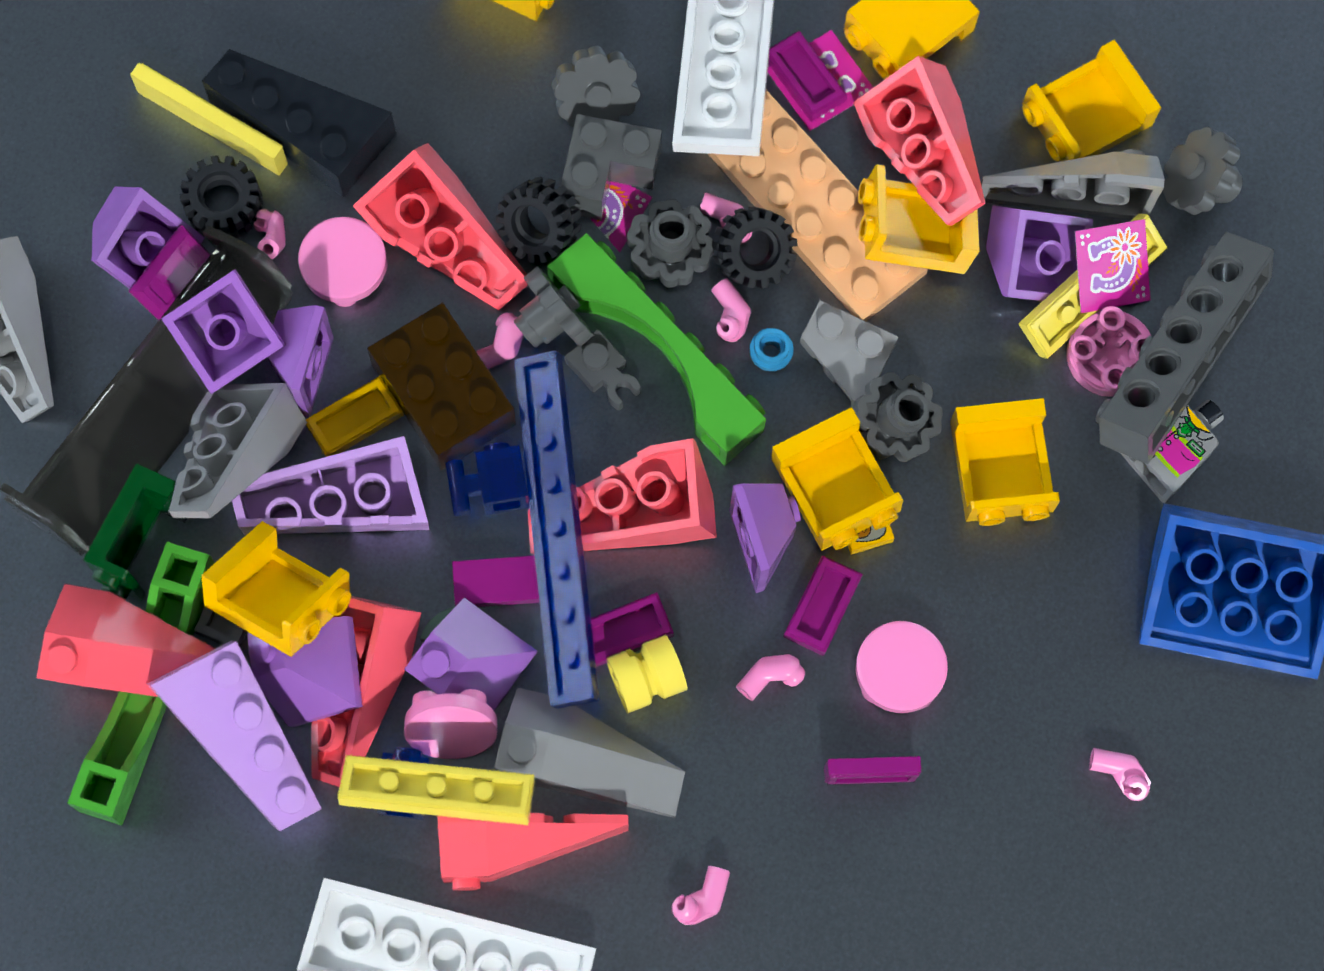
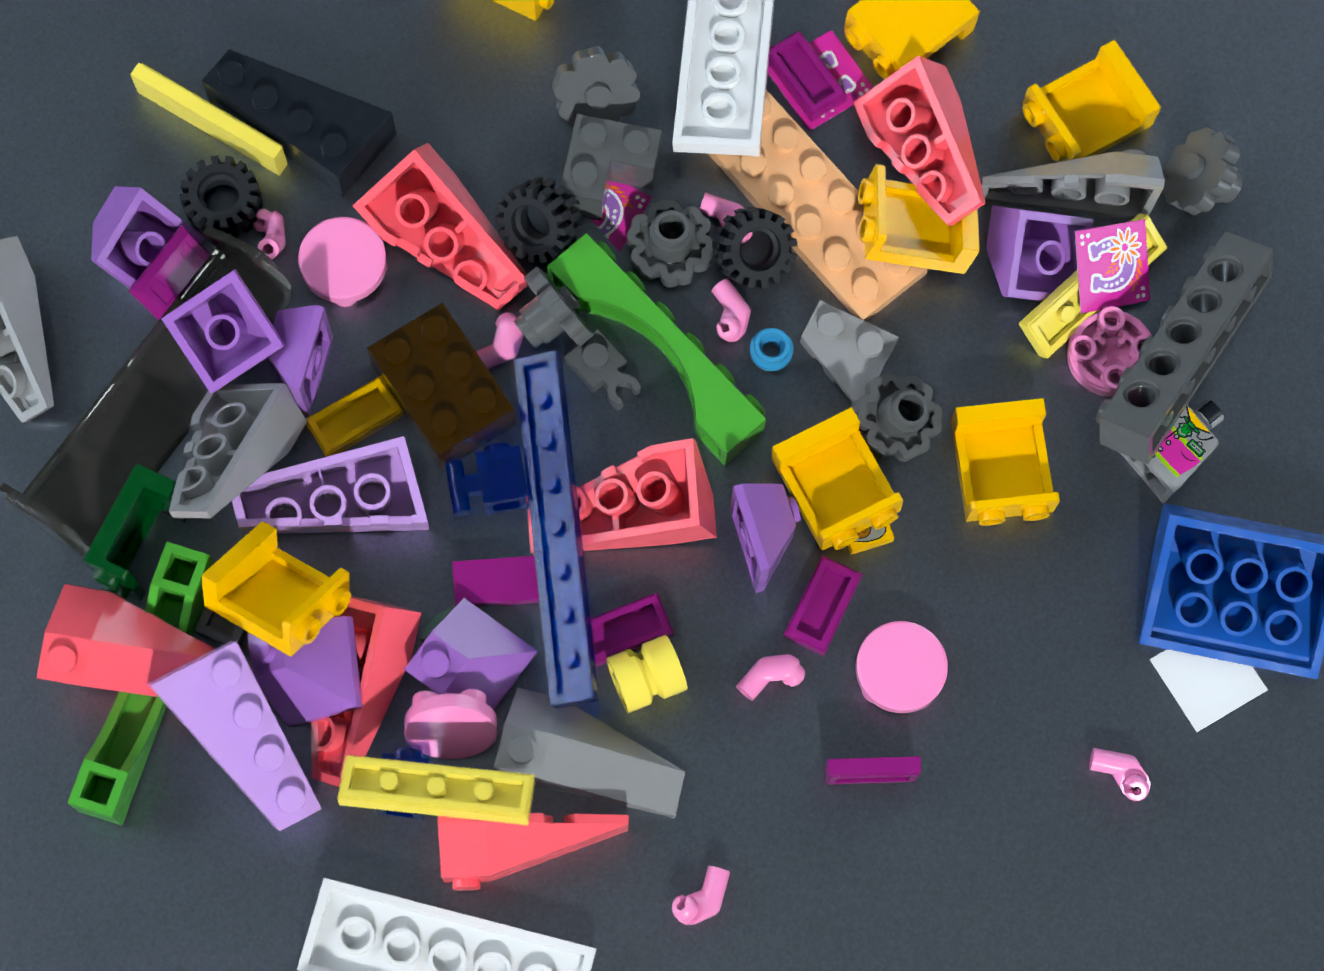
(1206, 685): none -> white sticker

